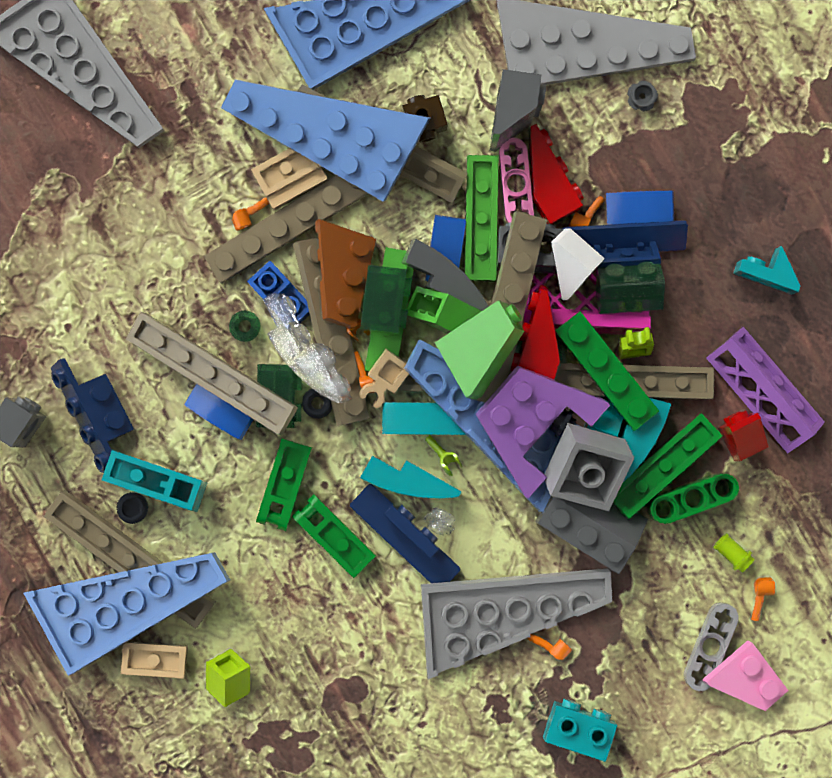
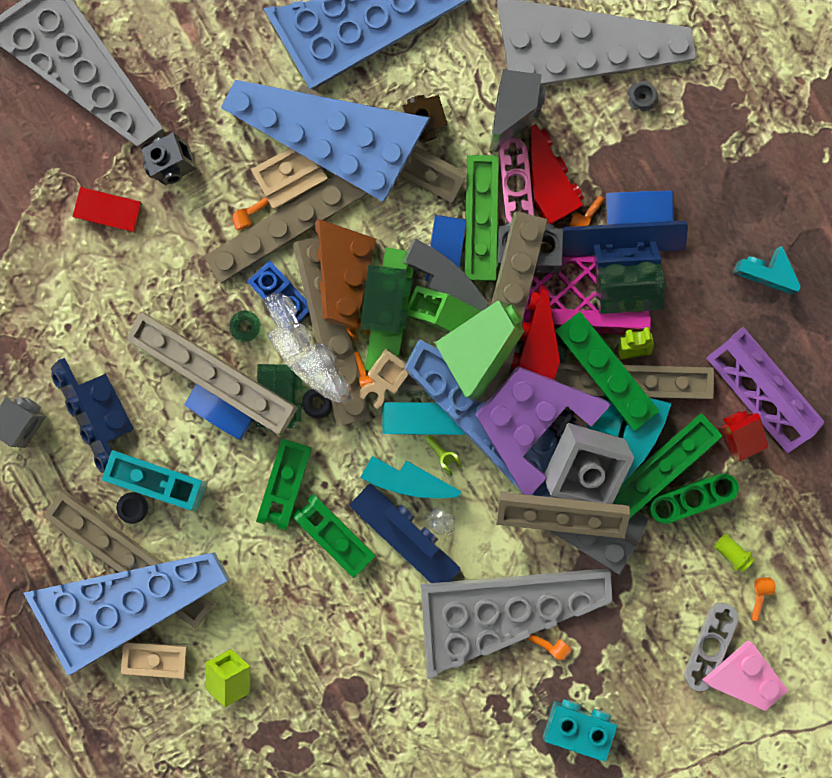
(107, 209): none -> red tile
(168, 159): none -> black brick
(562, 515): none -> dark tan plate
(574, 261): white slope -> none

